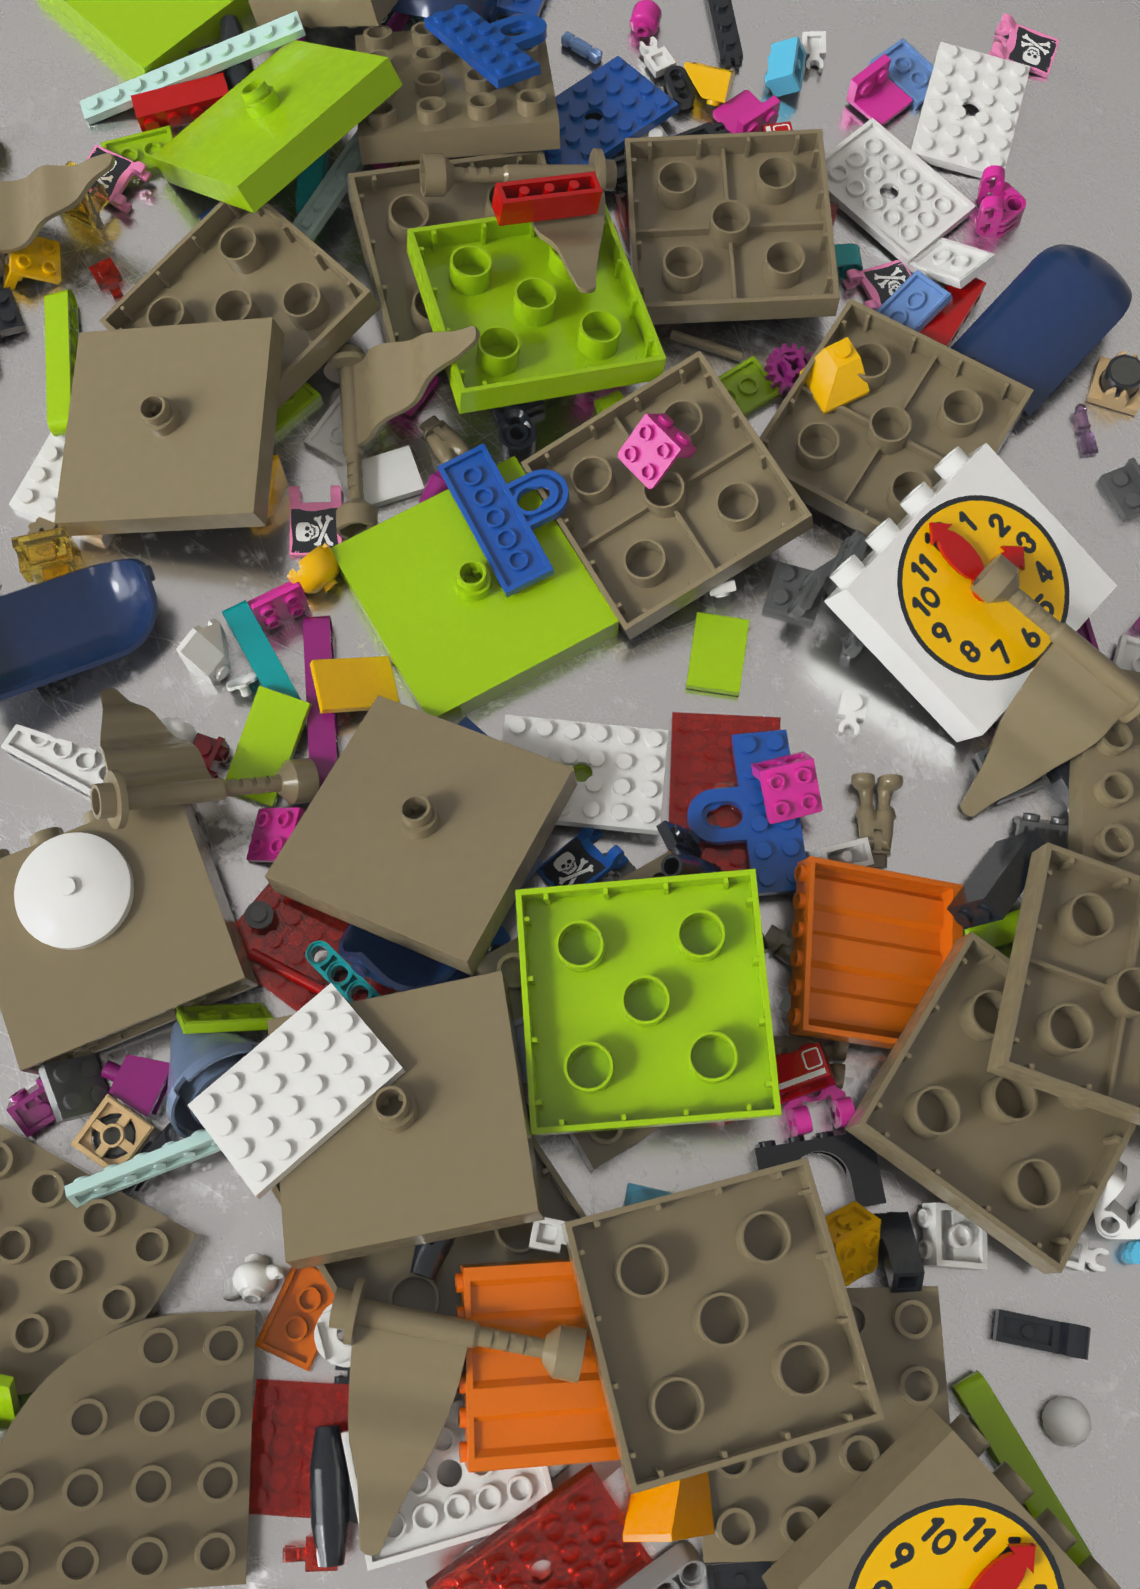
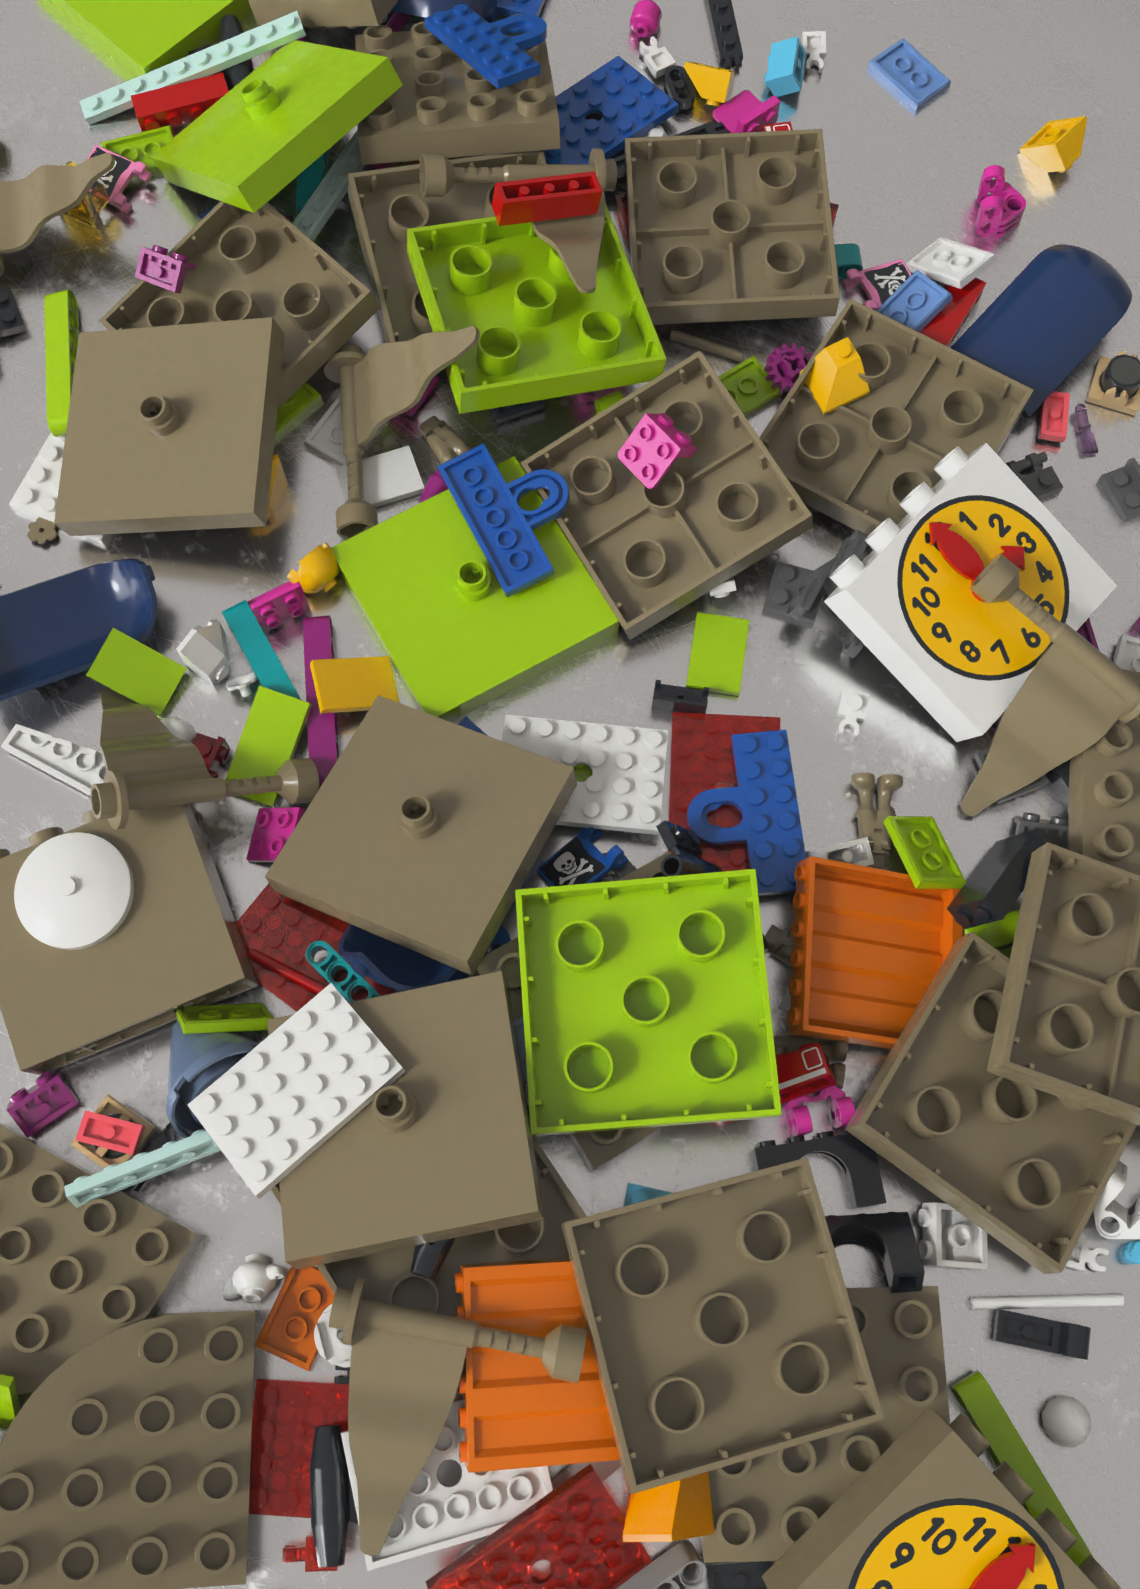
(36, 261): yellow bracket -> none
(48, 551): clear yellow panel -> none
(73, 1087): dark grey plate -> none
(107, 276): clear red plate -> none
(110, 1133): none -> coral plate
(136, 671): none -> lime tile
(139, 1083): magenta torso -> none
(163, 269): none -> bracket
(259, 915): dark grey plate -> none
(313, 521): flag -> none
(517, 434): black piece -> none
(547, 1235): white plate -> none
(581, 47): light blue axle -> none
(679, 699): none -> black hinge
(789, 786): dark pink bracket -> none
(855, 1240): yellow bracket -> none
(876, 94): dark pink bracket -> none
(924, 852): none -> lime tile
(925, 201): white plate -> none
(961, 141): white plate -> none
(1025, 46): flag -> none
(1040, 481): none -> dark grey plate
(1047, 1301): none -> white piece
(1054, 417): none -> coral plate
(1056, 144): none -> yellow slope

